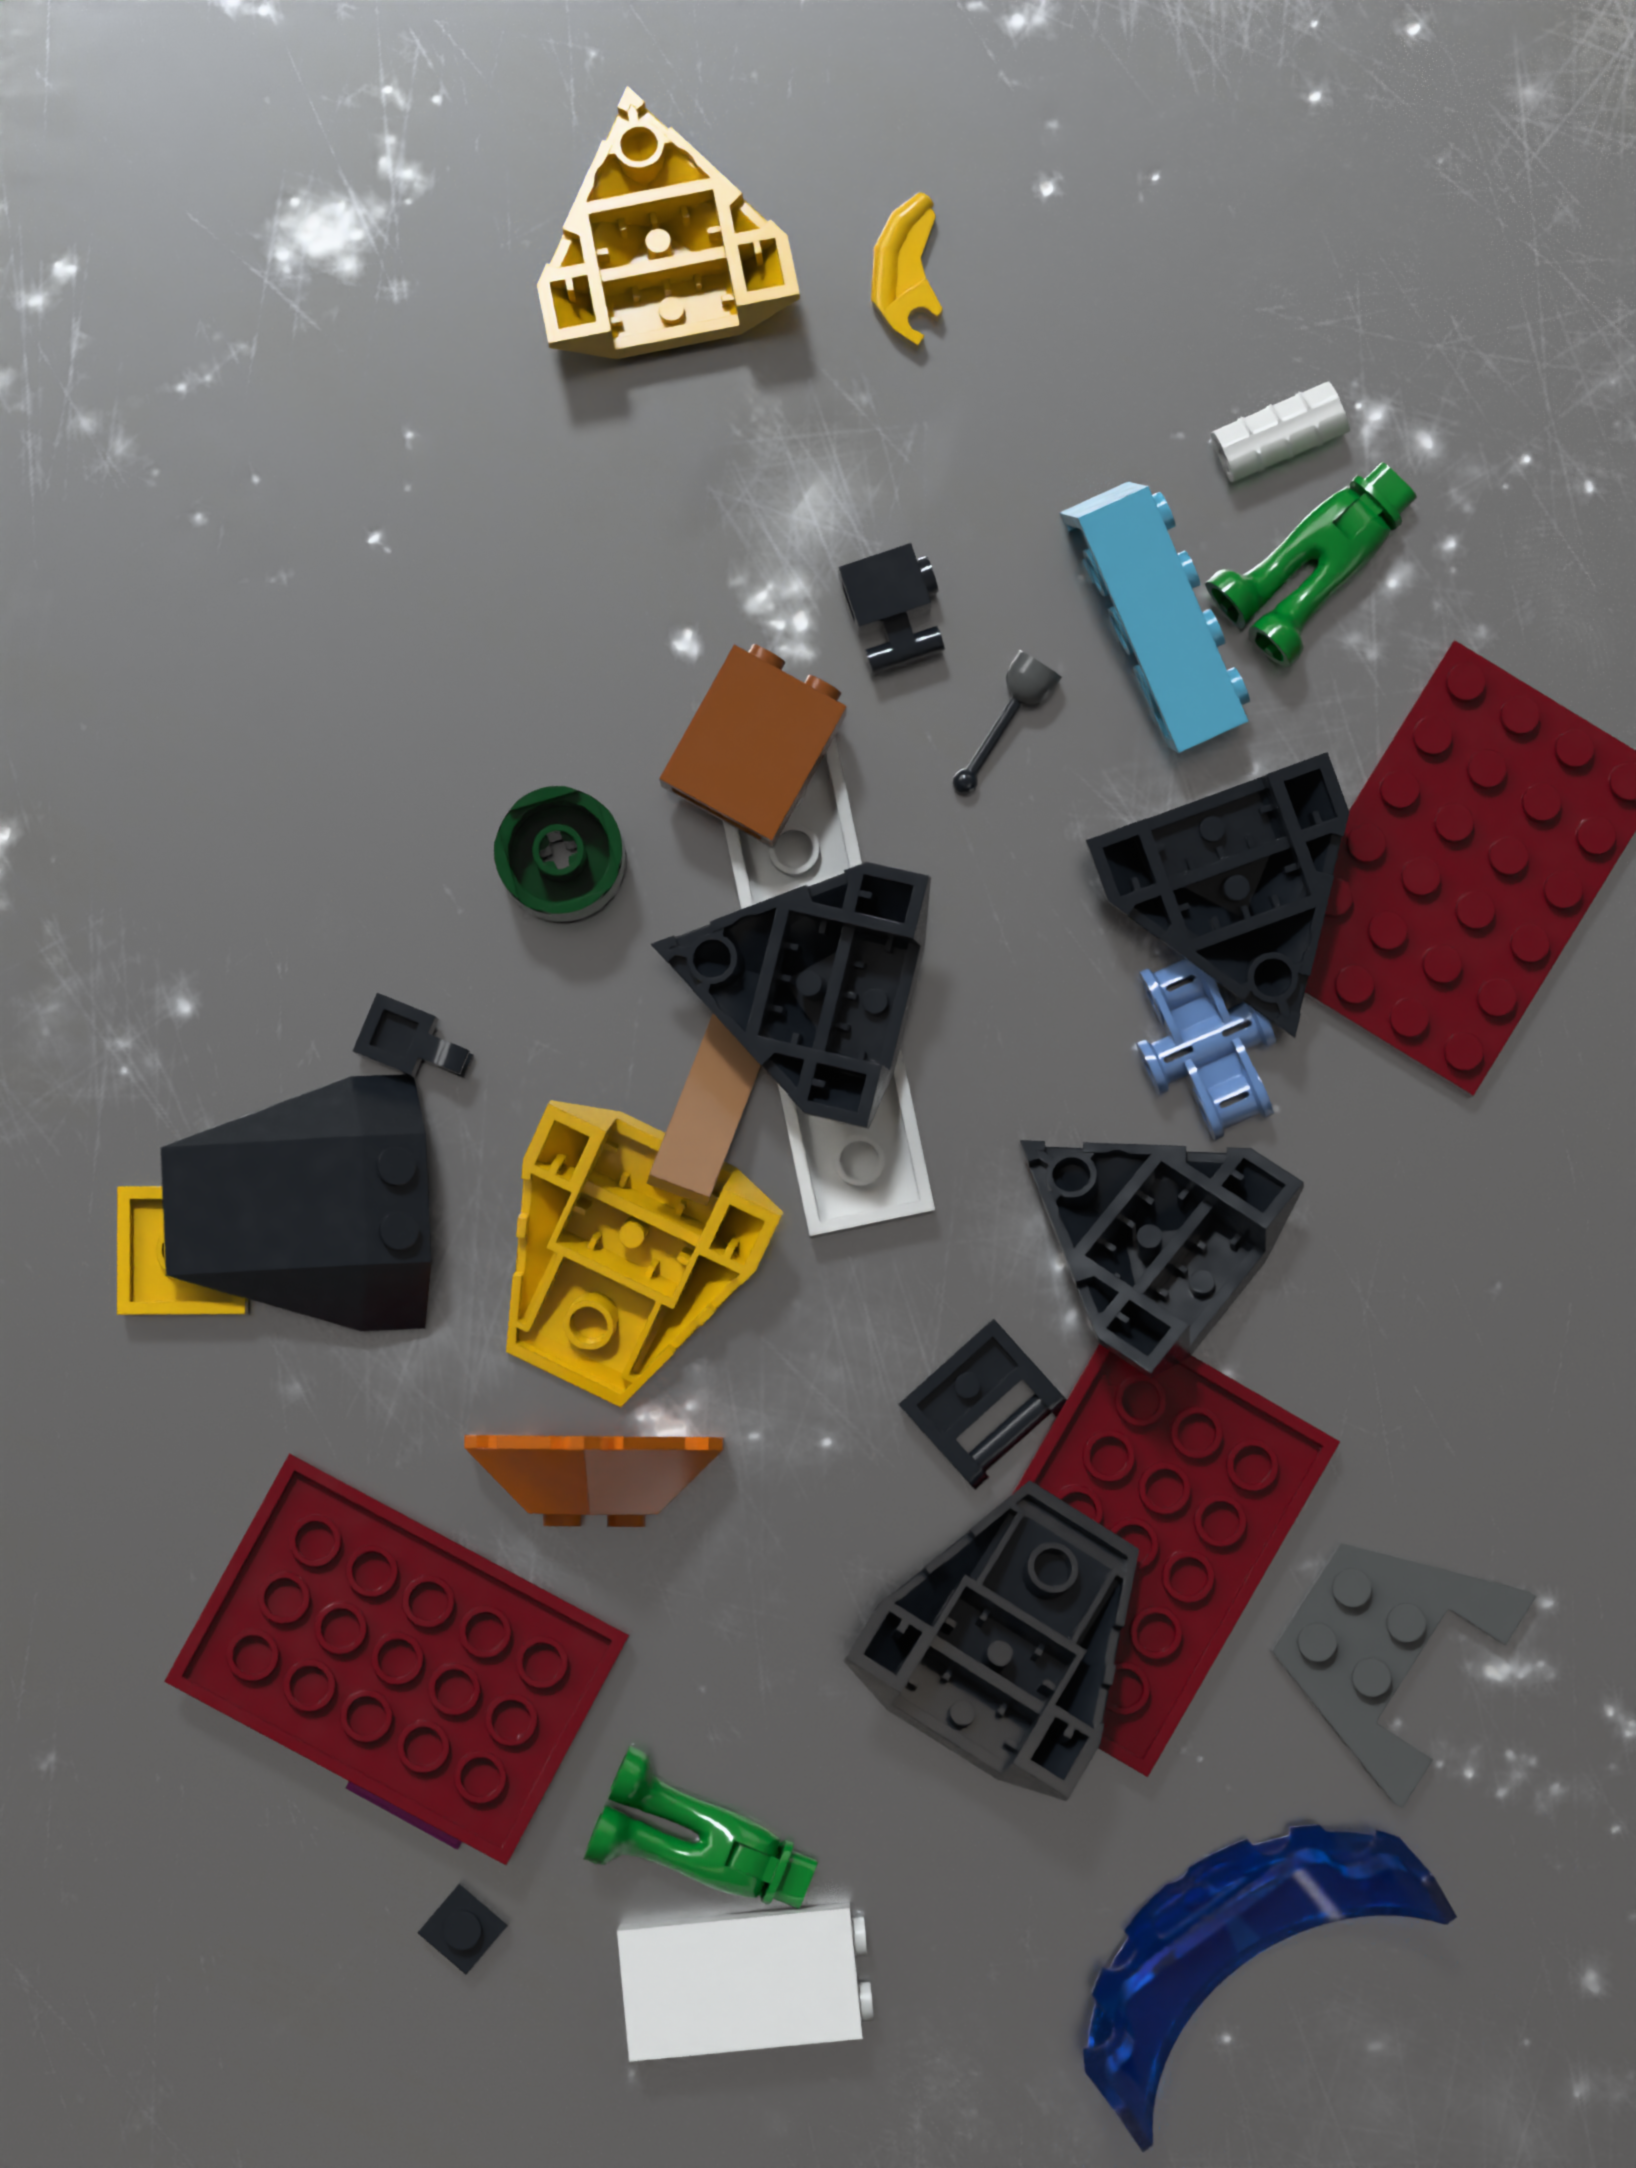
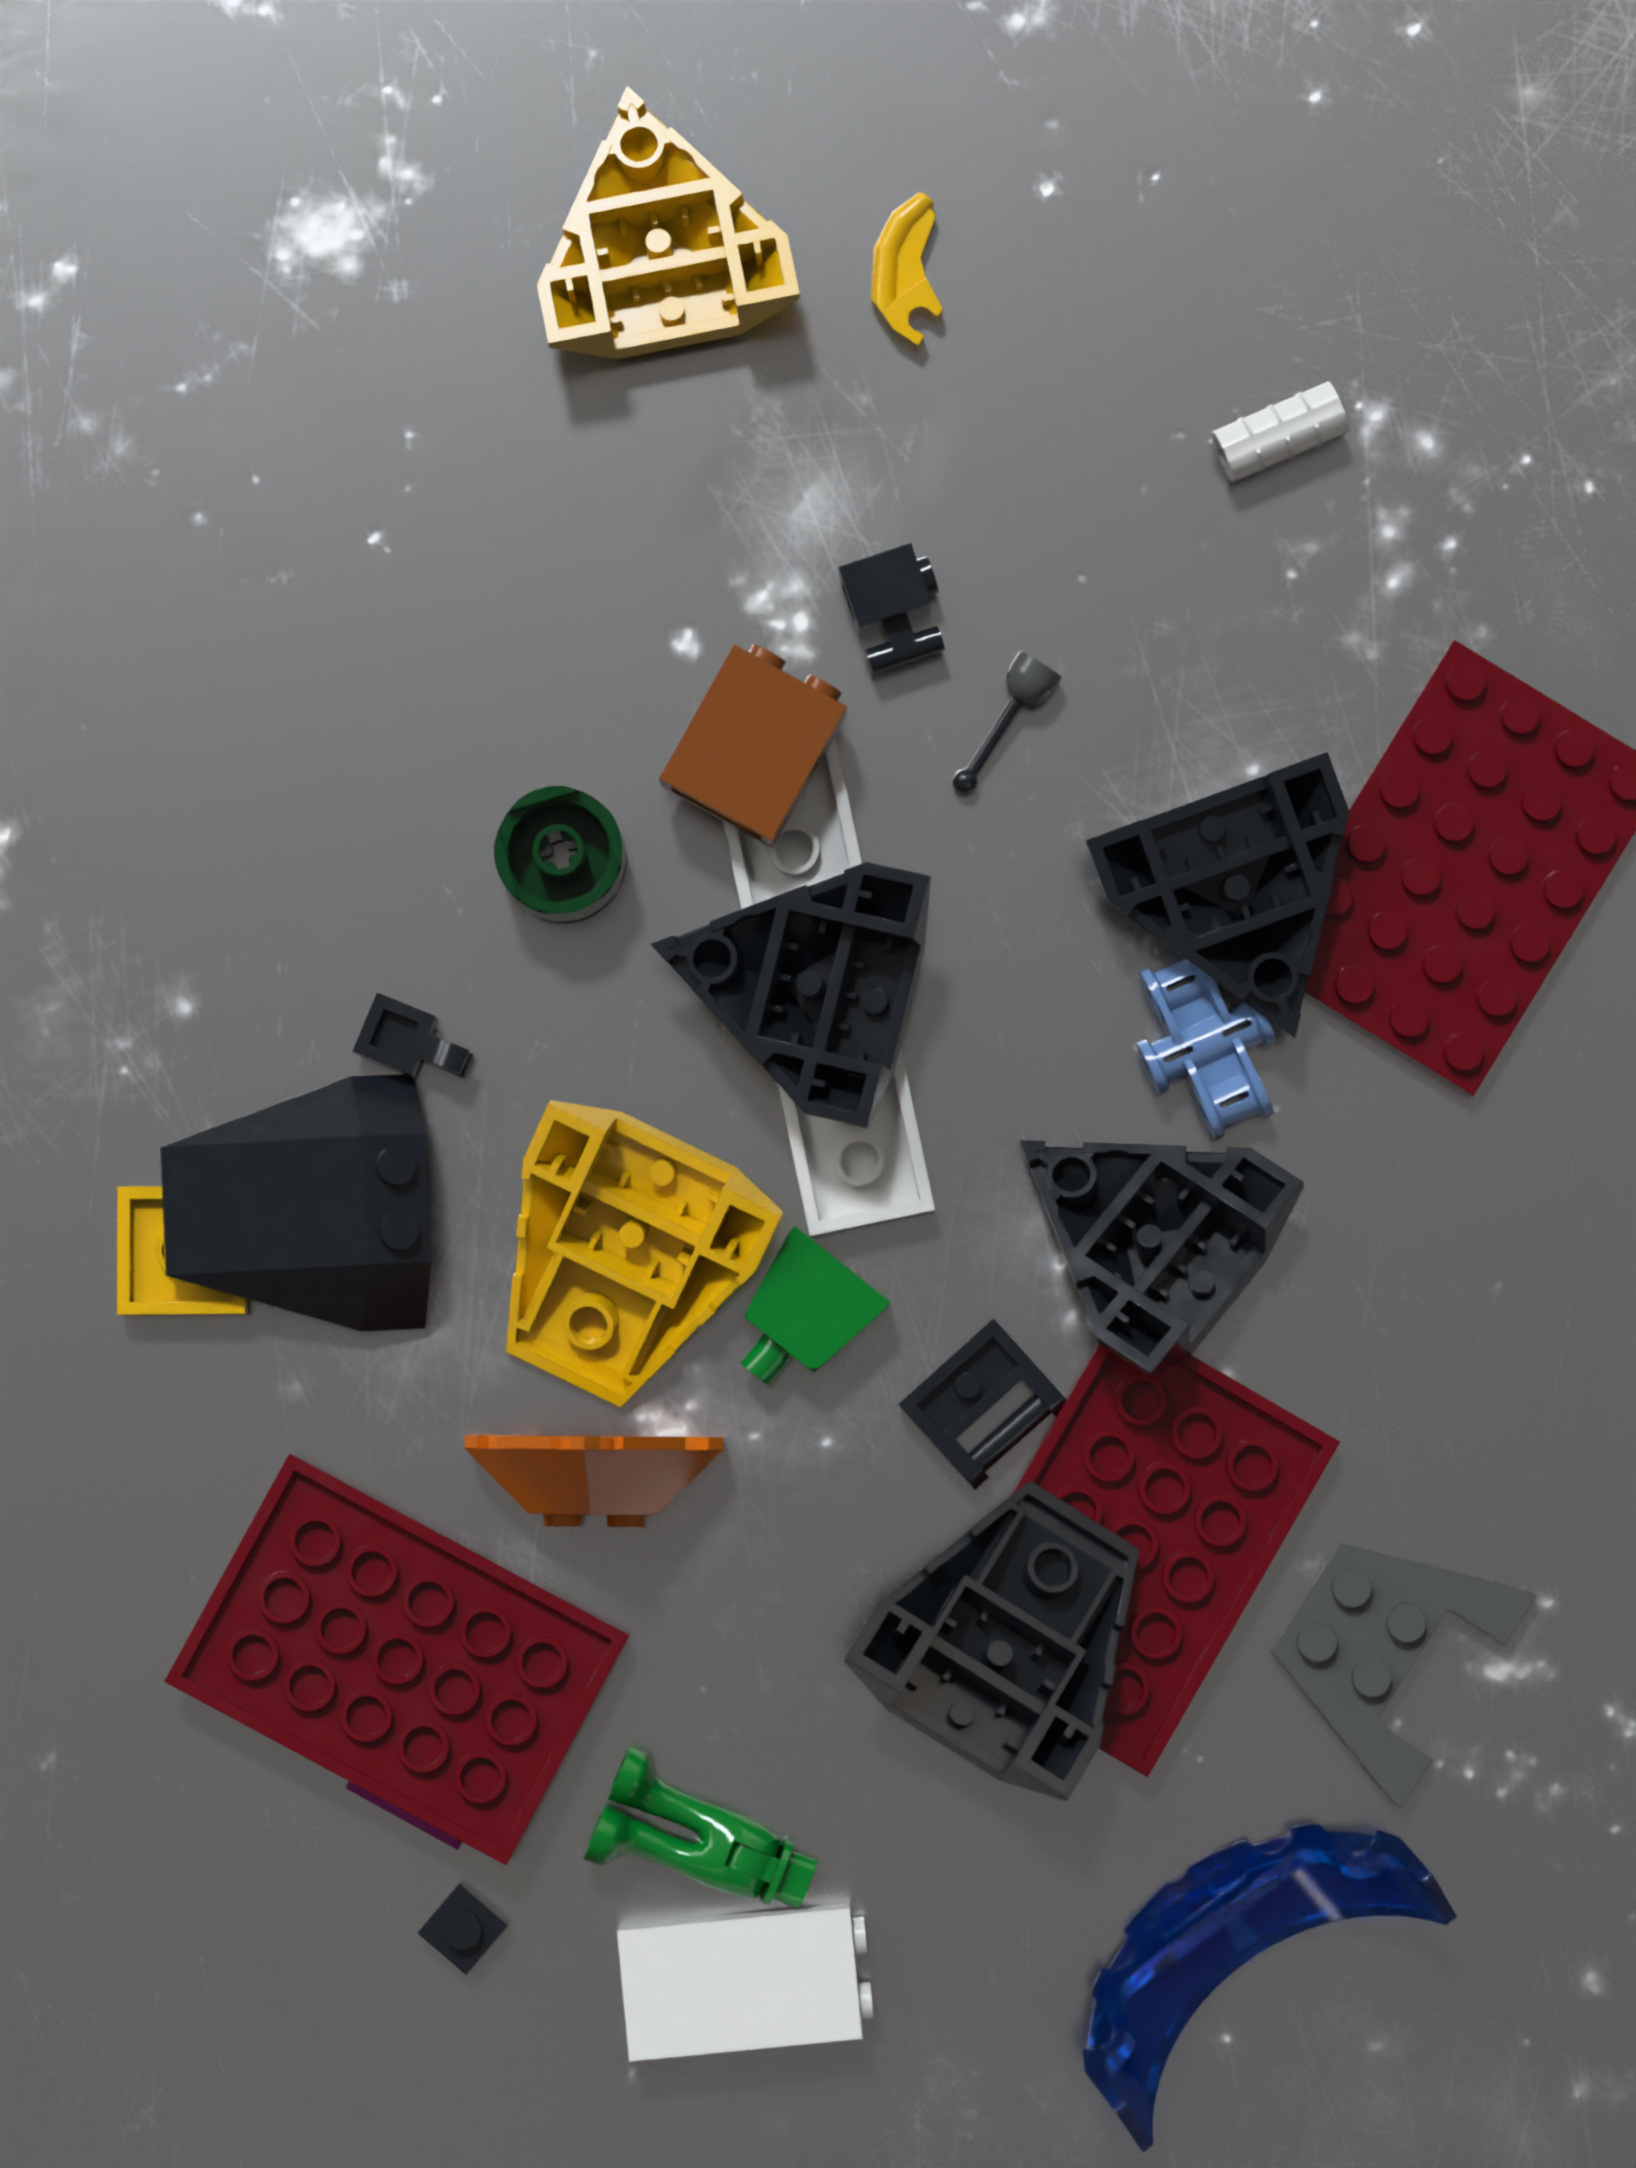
(705, 1116): medium nougat tile -> none
(806, 1309): none -> green torso
(1159, 614): medium azure wedge -> none
(1338, 534): green piece -> none

